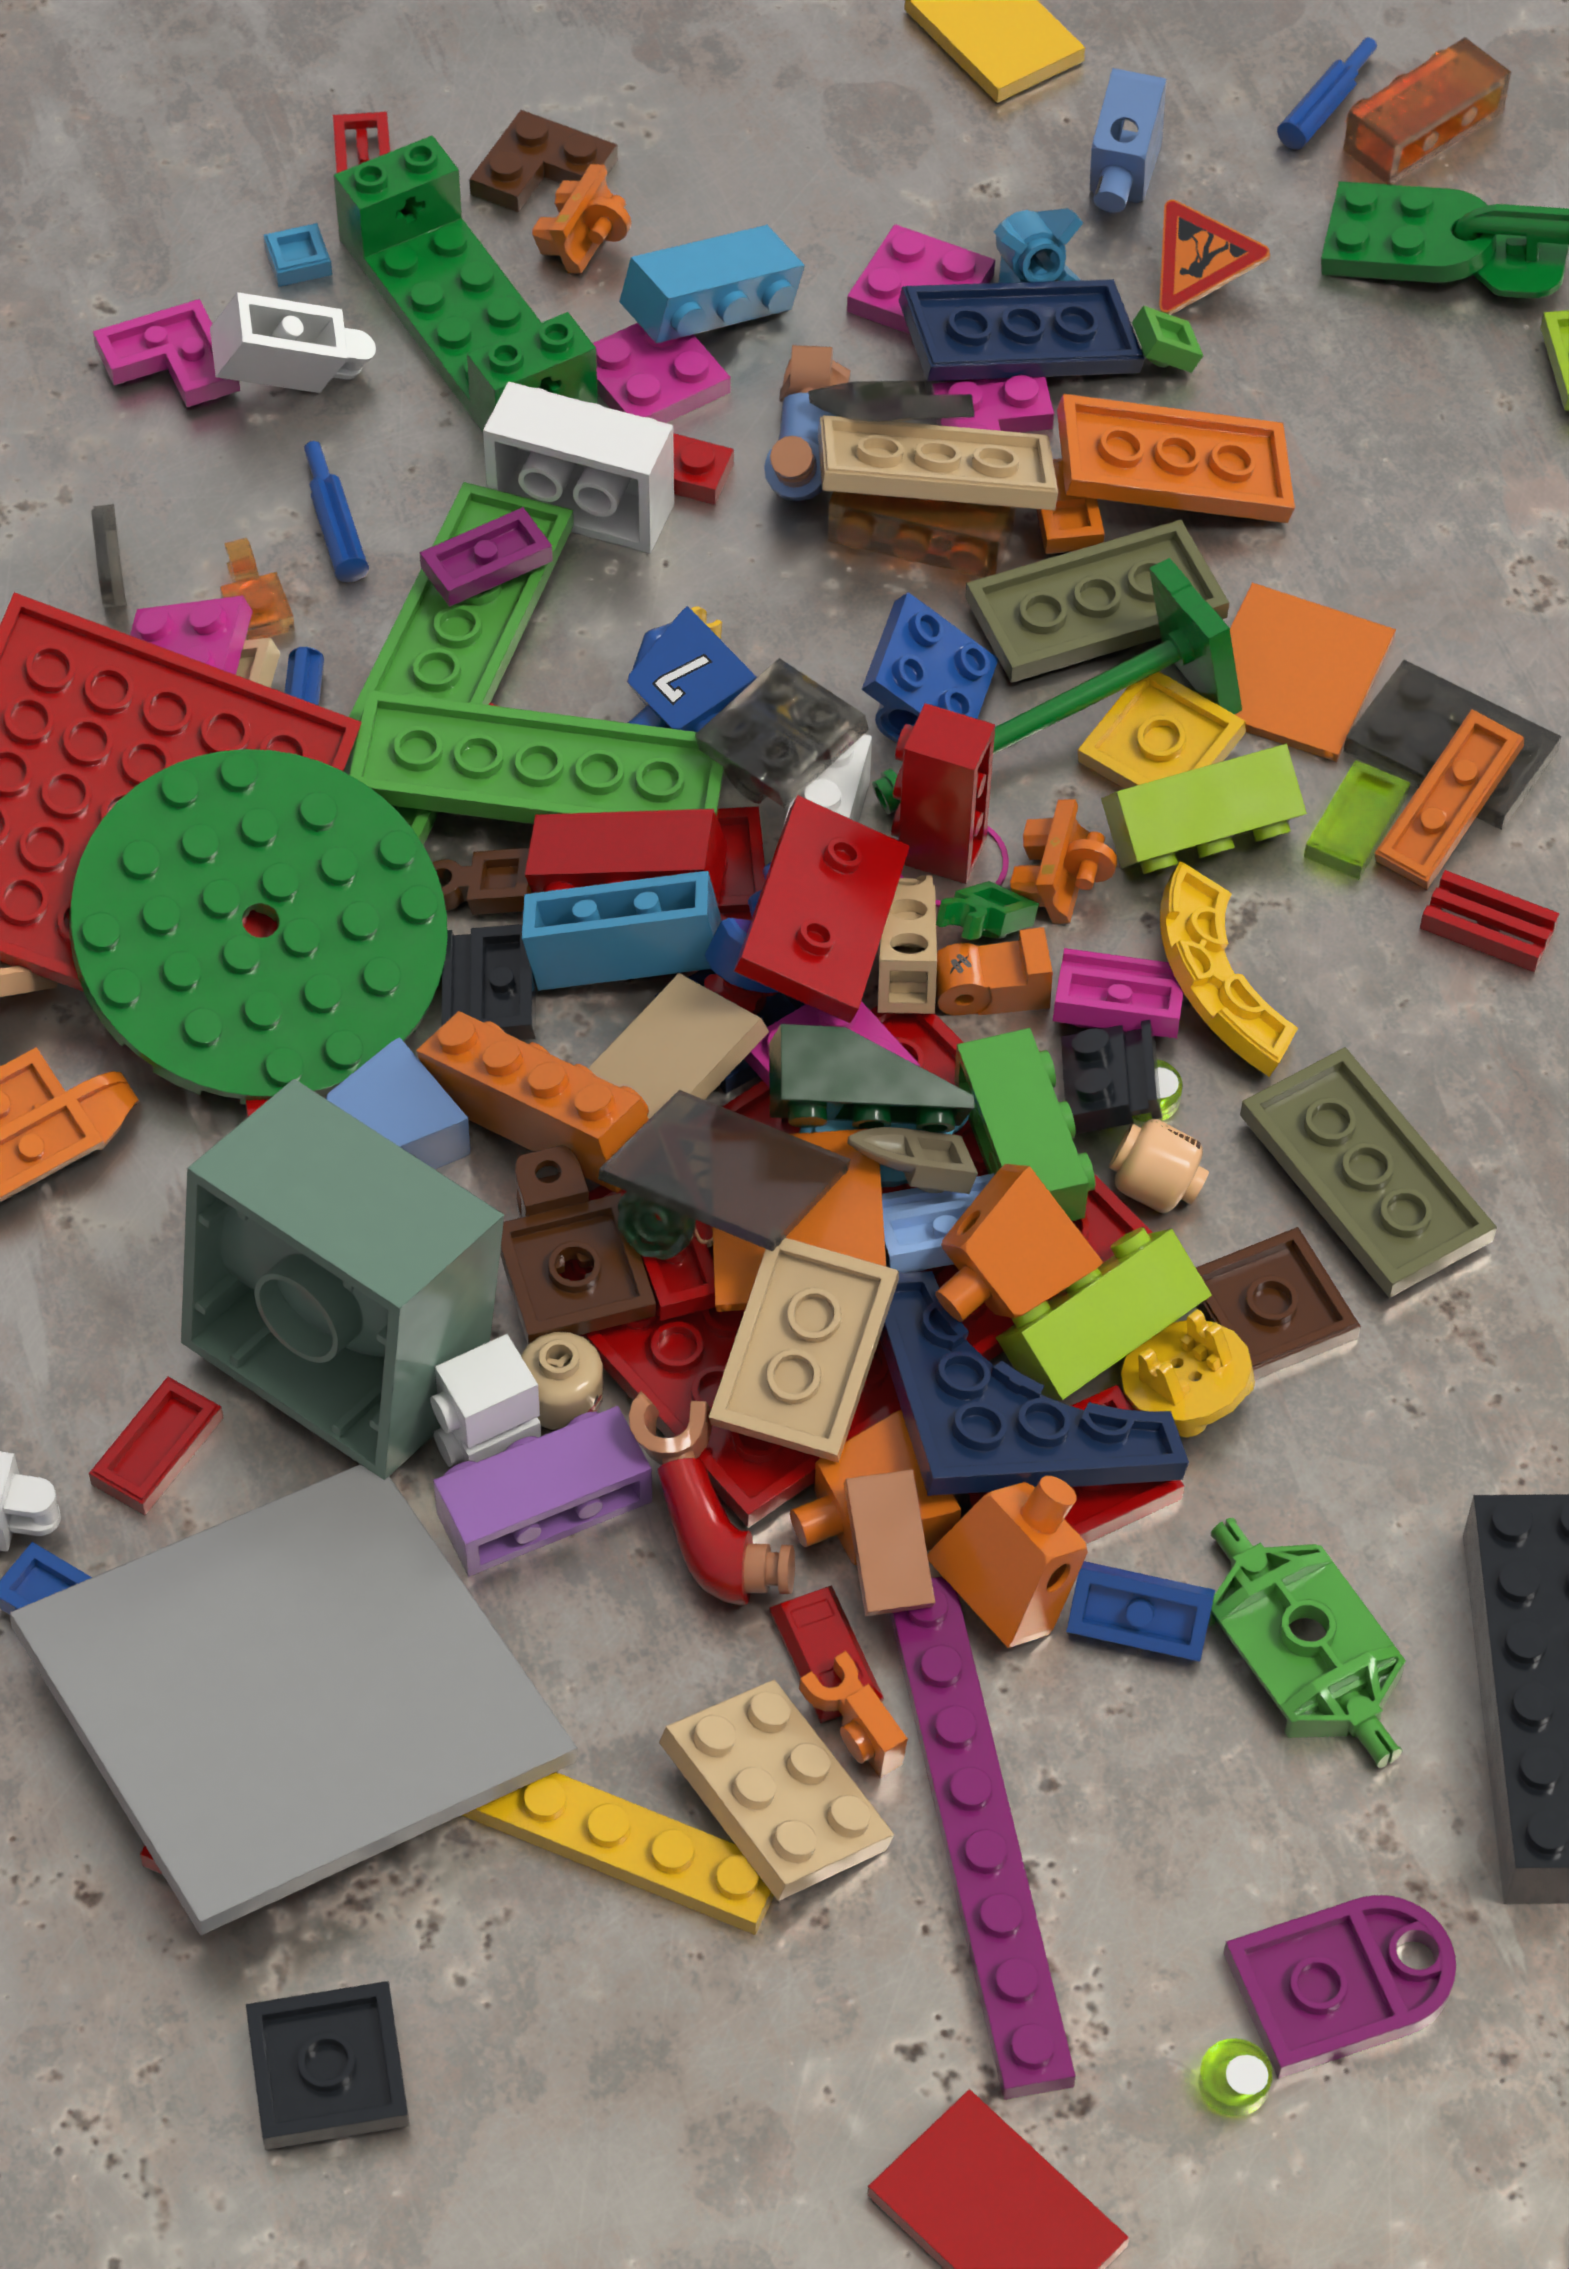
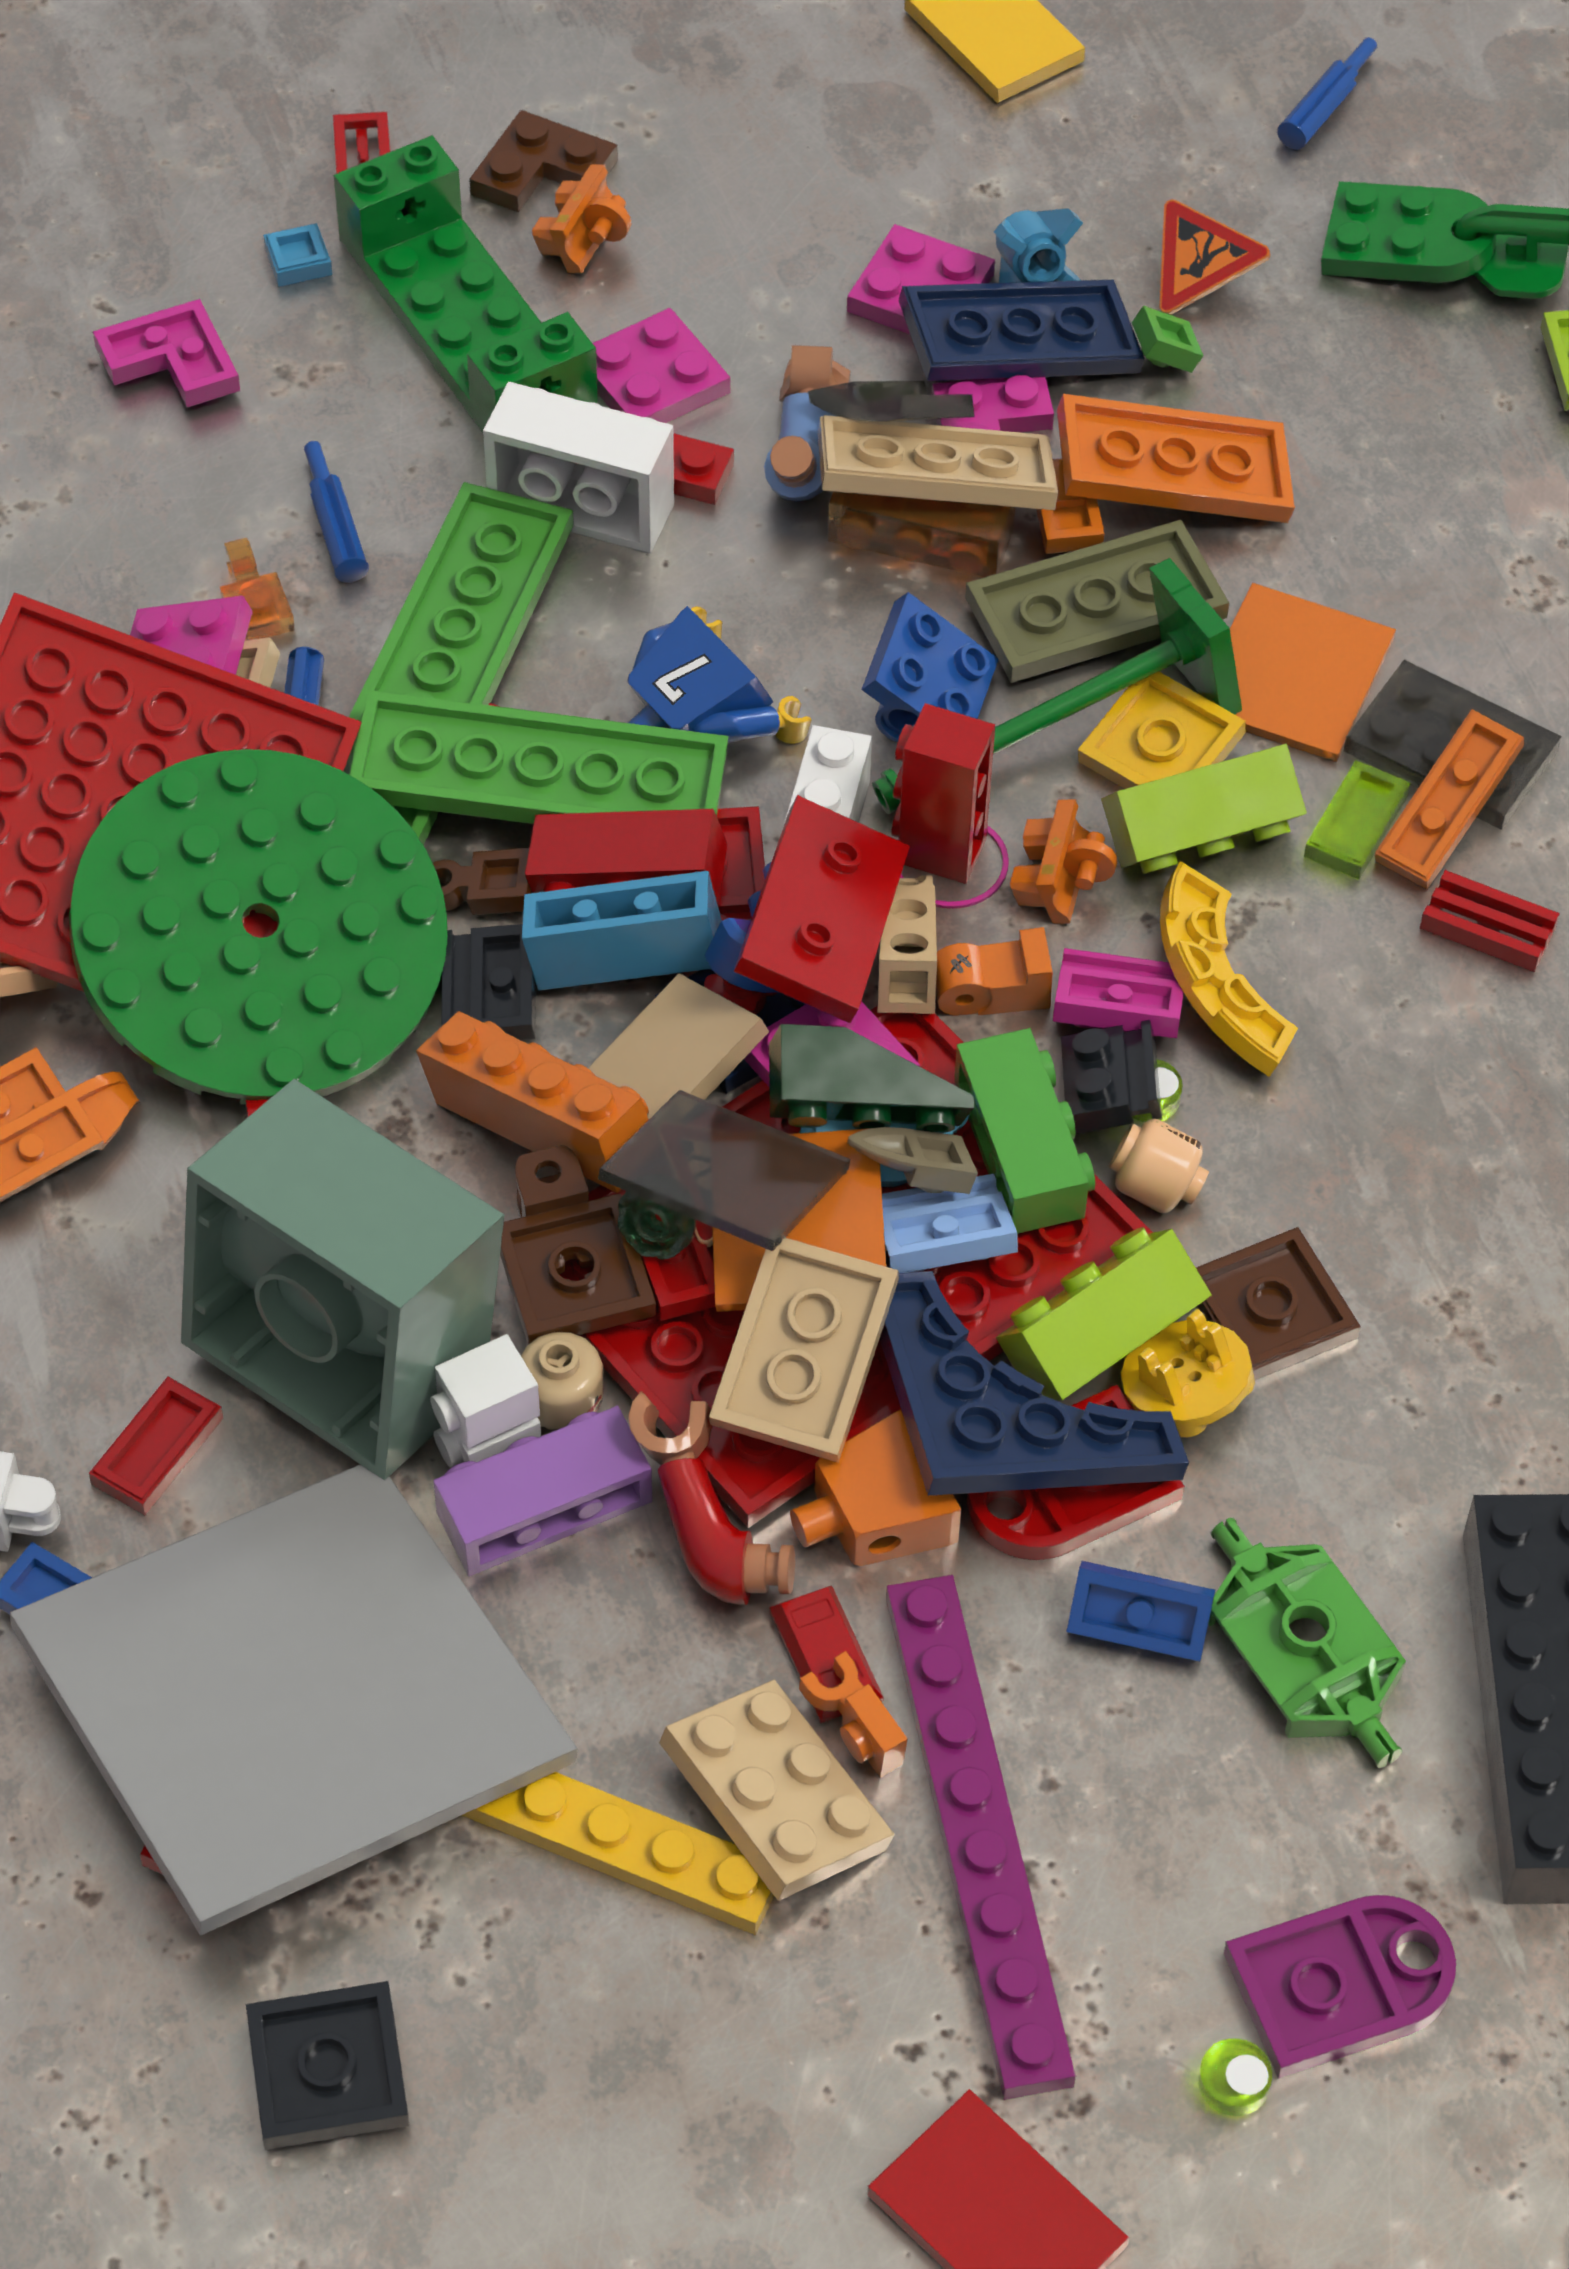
(108, 556): clear smoke tile -> none
(286, 343): white brick -> none
(406, 1106): medium blue torso -> none
(486, 556): magenta plate -> none
(711, 283): dark azure brick -> none
(780, 734): clear smoke plate -> none
(889, 1543): nougat tile -> none
(987, 911): green plate -> none
(1013, 1248): orange torso -> none
(1015, 1558): orange torso -> none
(1122, 158): medium blue torso -> none
(1368, 1172): olive plate -> none
(1426, 110): clear orange brick -> none

